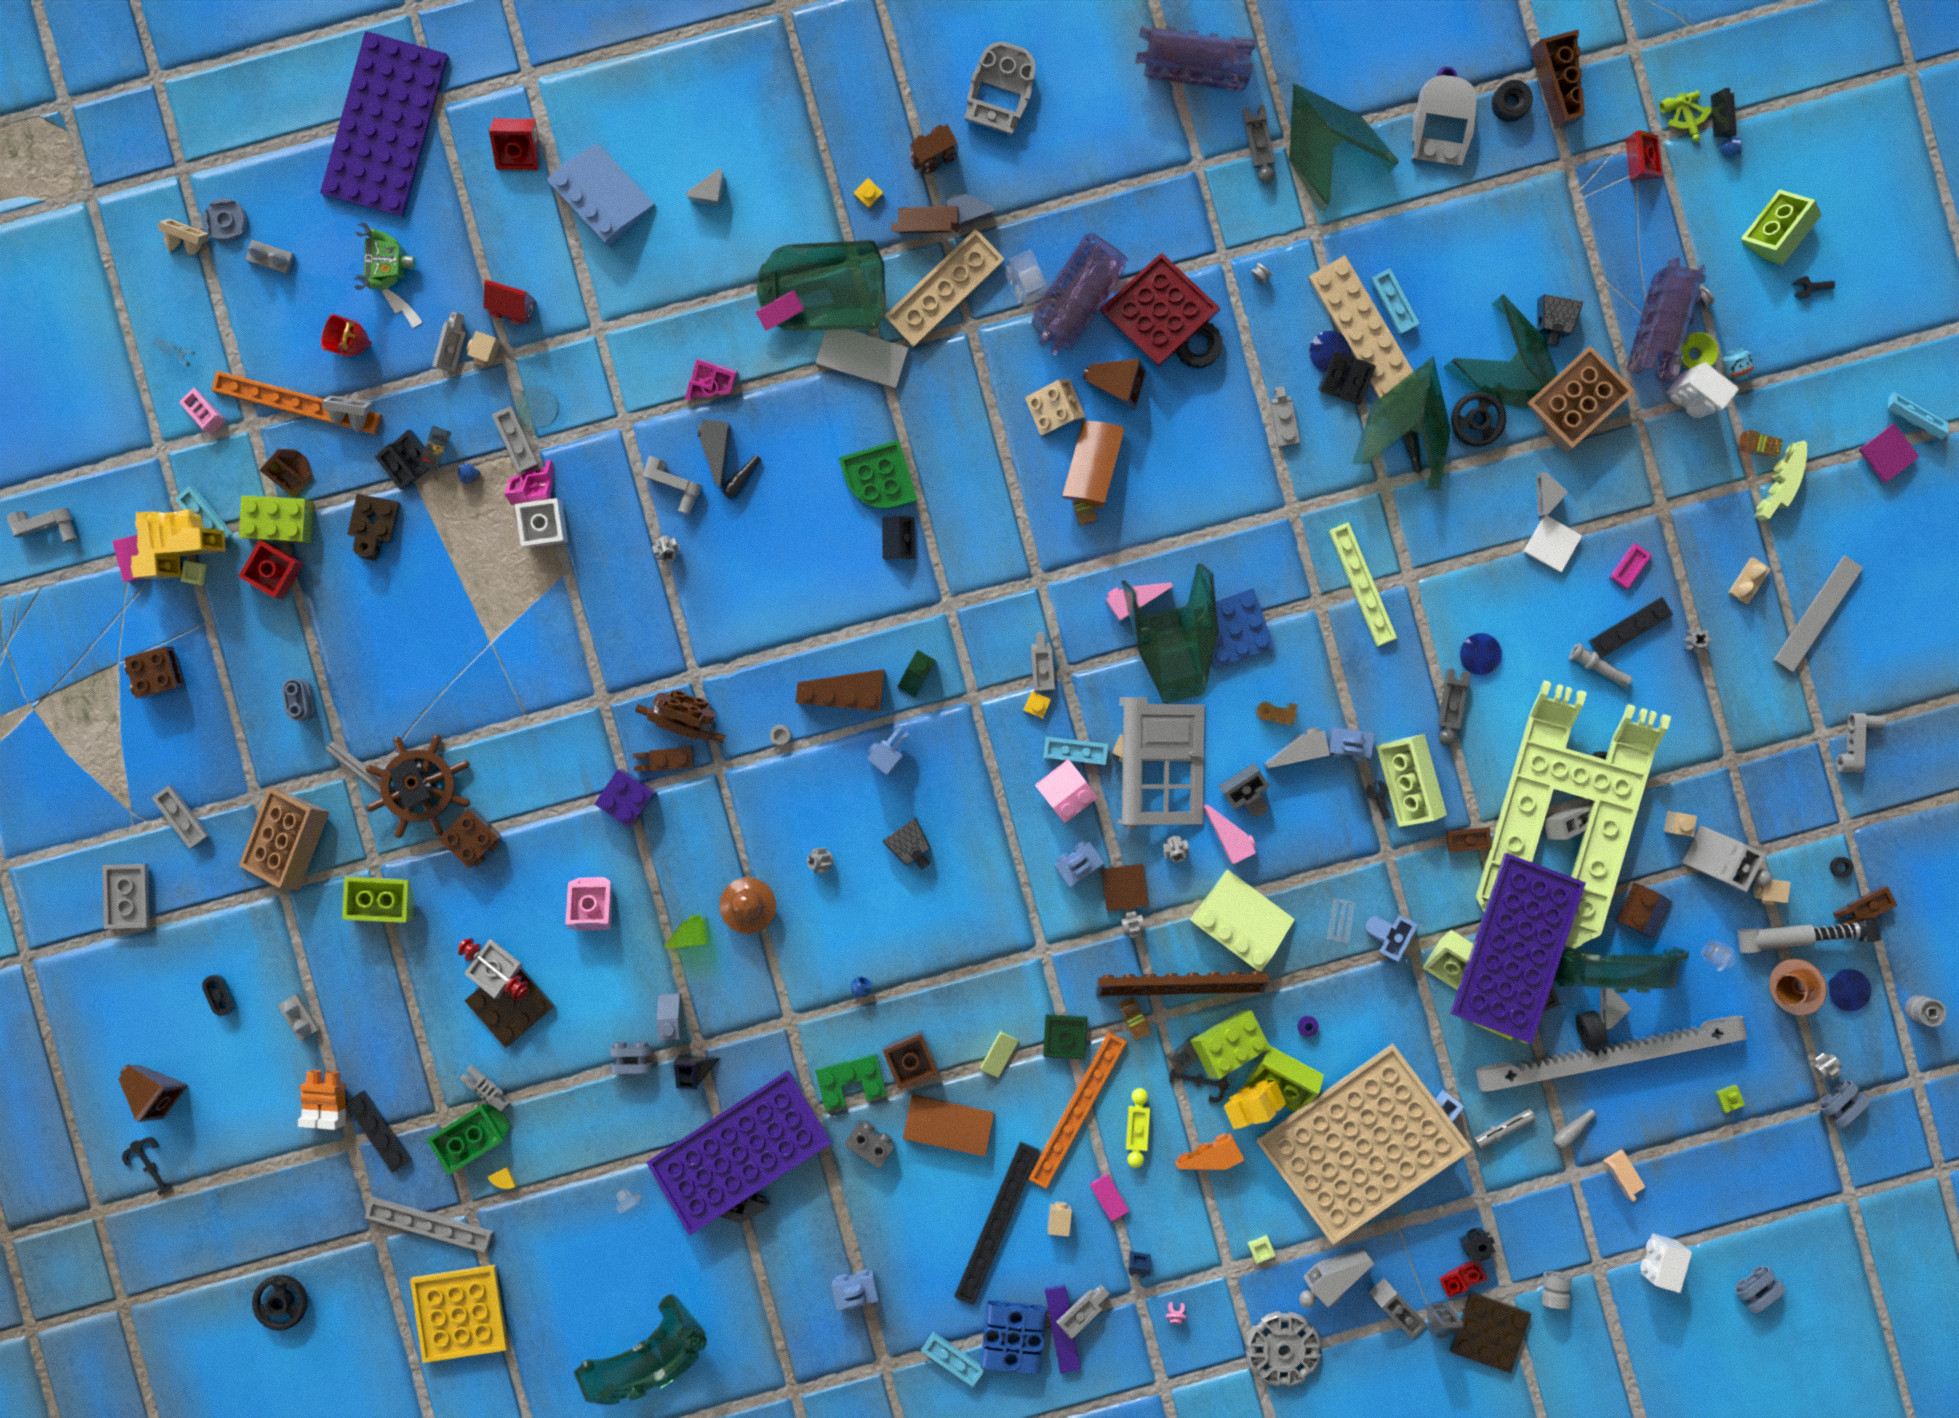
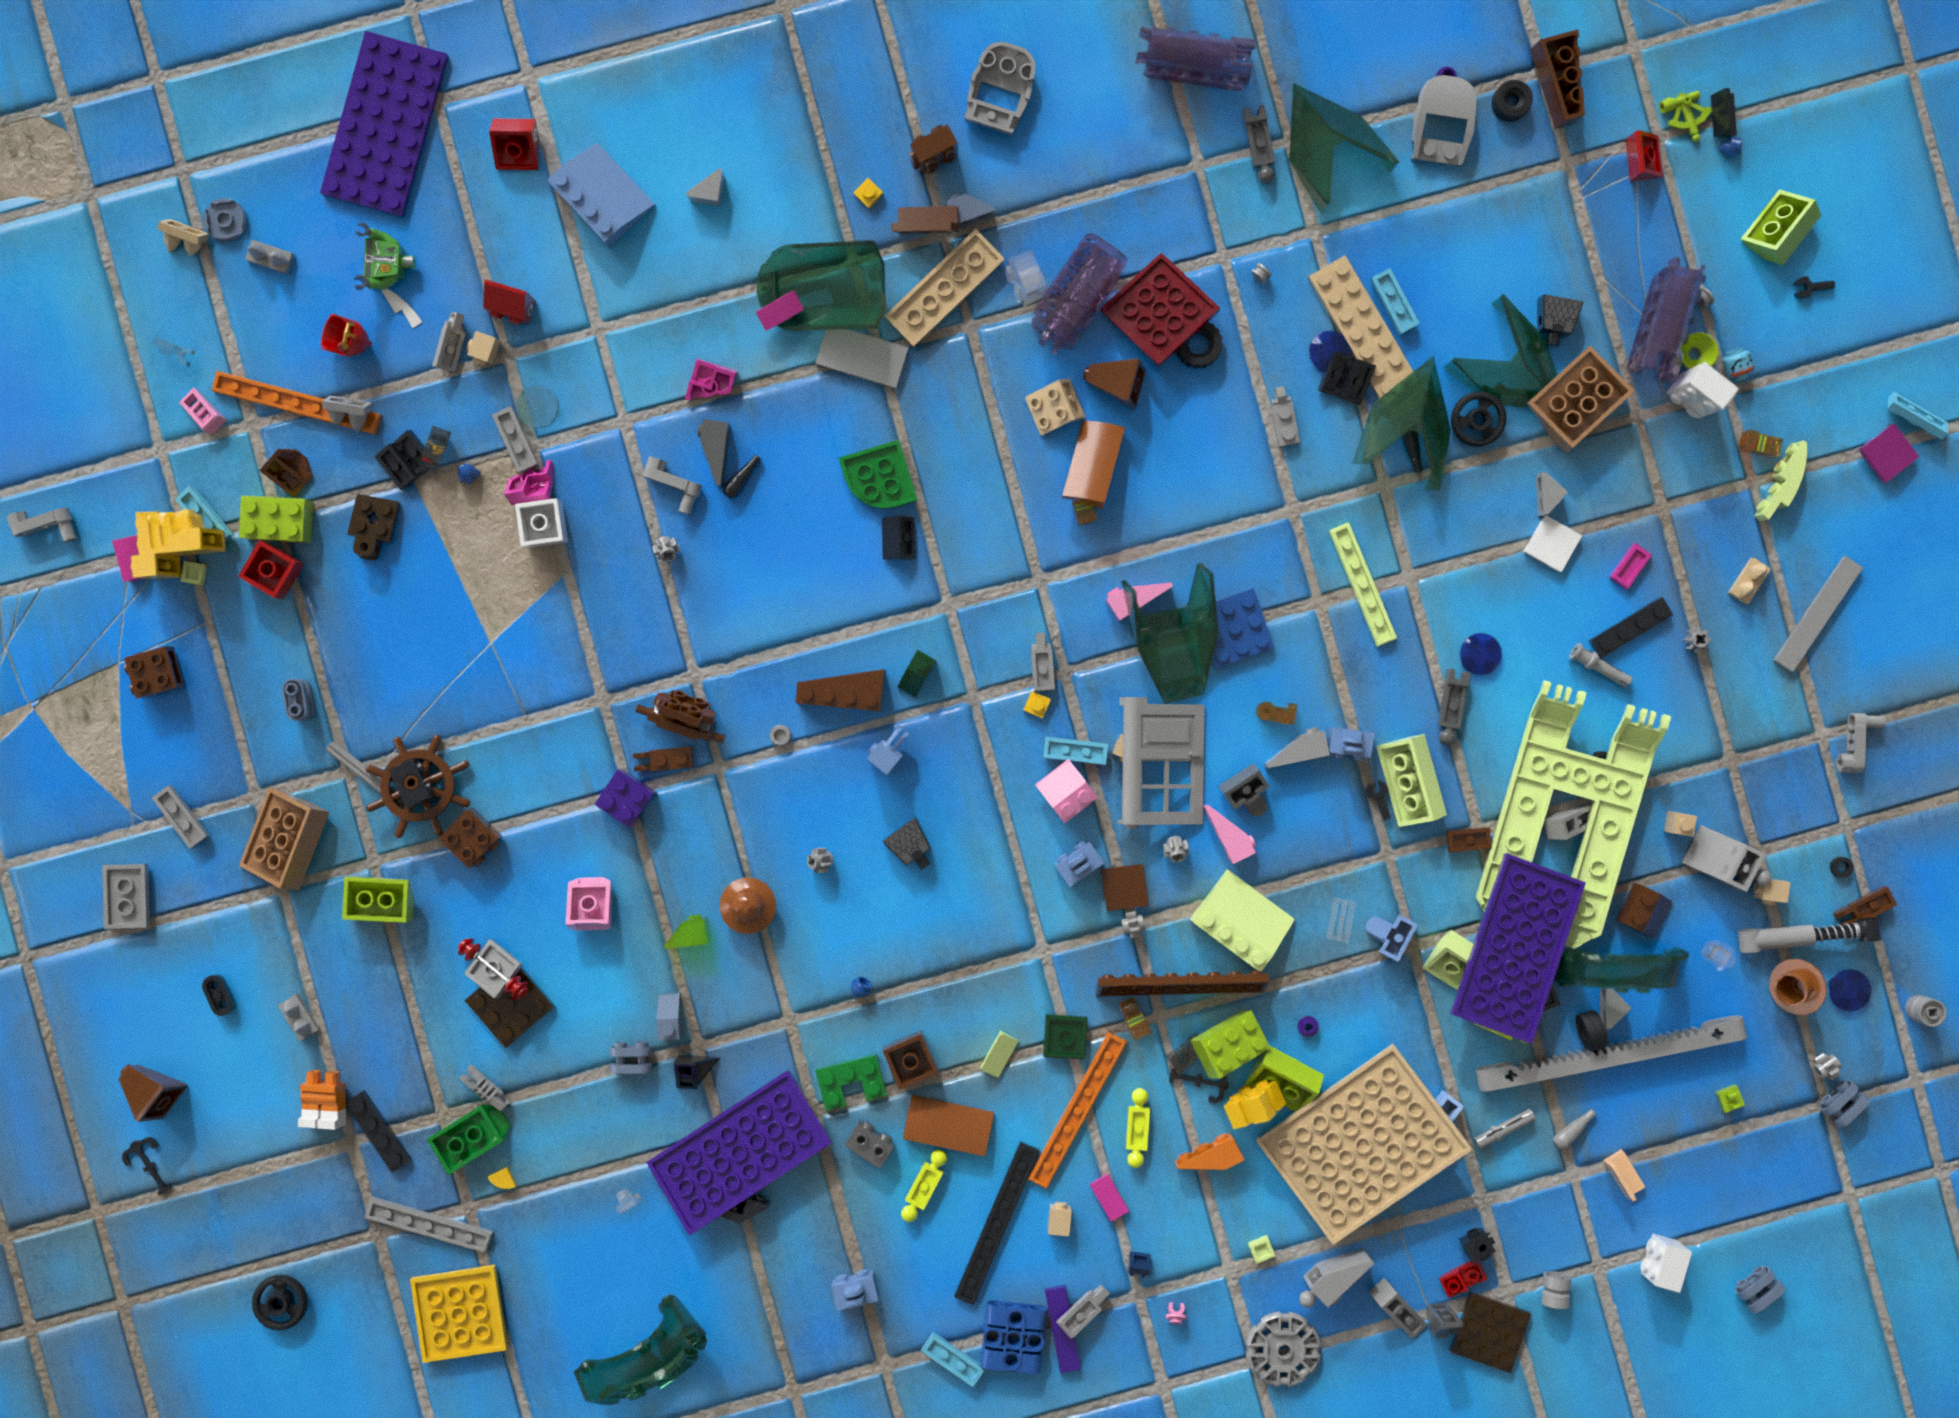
(924, 1185): none -> neon yellow plate

